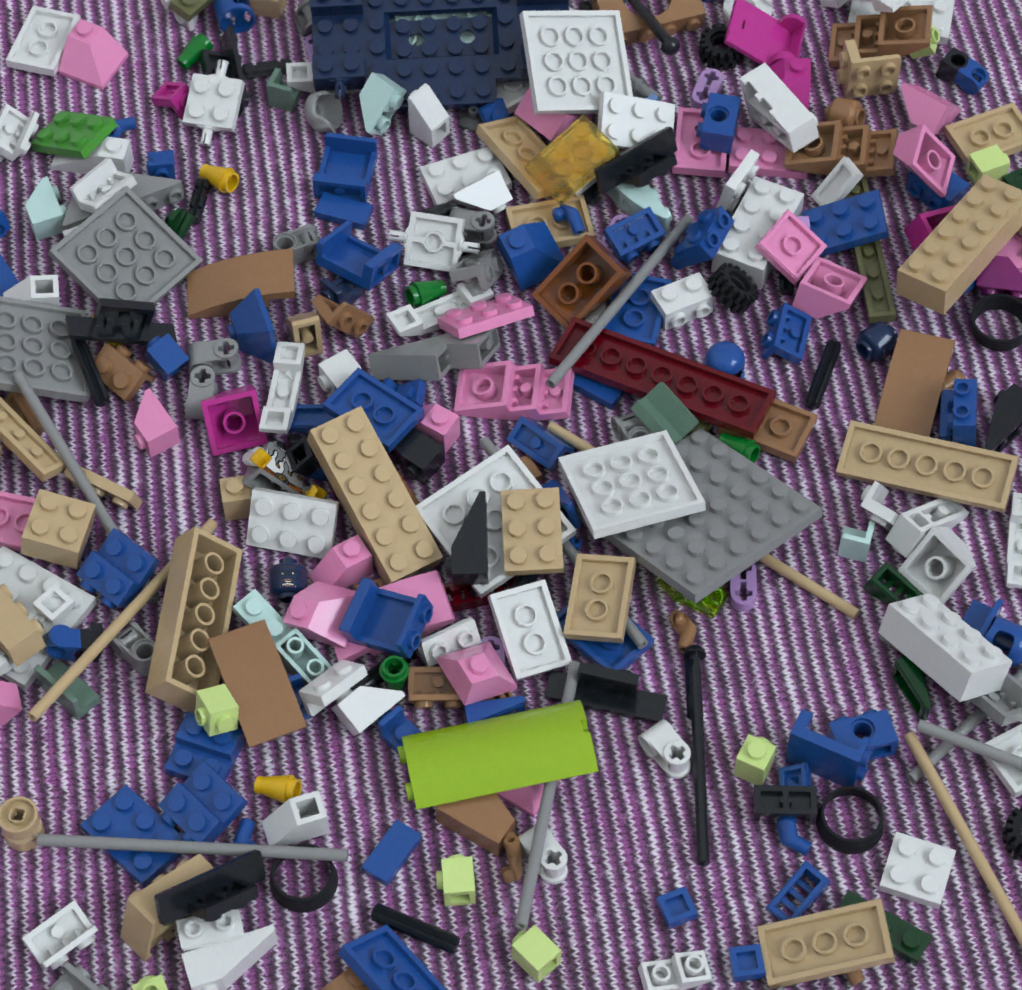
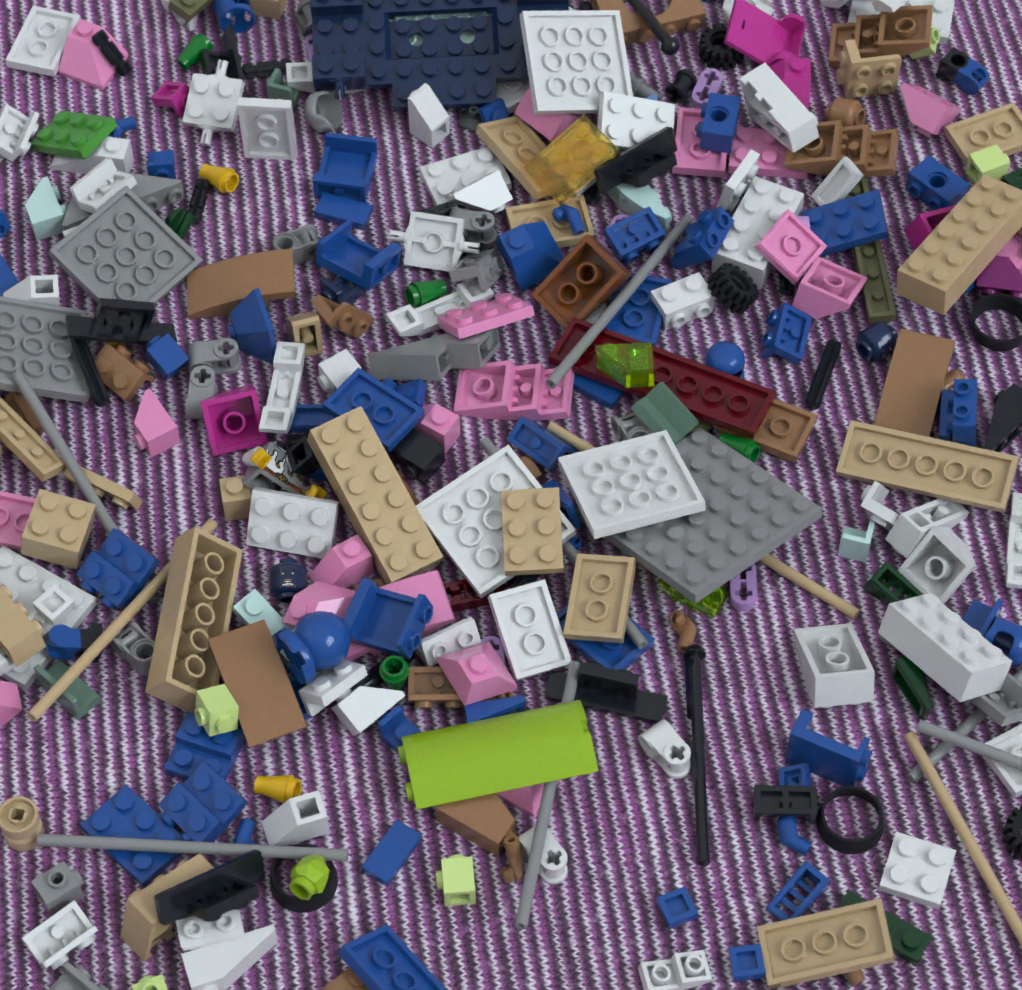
(58, 887): none -> light grey brick
(112, 53): none -> black axle
(267, 128): none -> white plate
(309, 876): none -> lime rock
(316, 643): none -> blue tile
(379, 102): light aqua slope -> none
(415, 928): black axle -> none
(470, 548): black slope -> none
(535, 953): yellowish green brick -> none
(627, 363): none -> clear neon green slope
(682, 84): none -> black bush
(755, 759): yellowish green brick -> none
(834, 665): none -> white slope
(872, 724): blue brick -> none
(925, 157): bright pink slope -> none

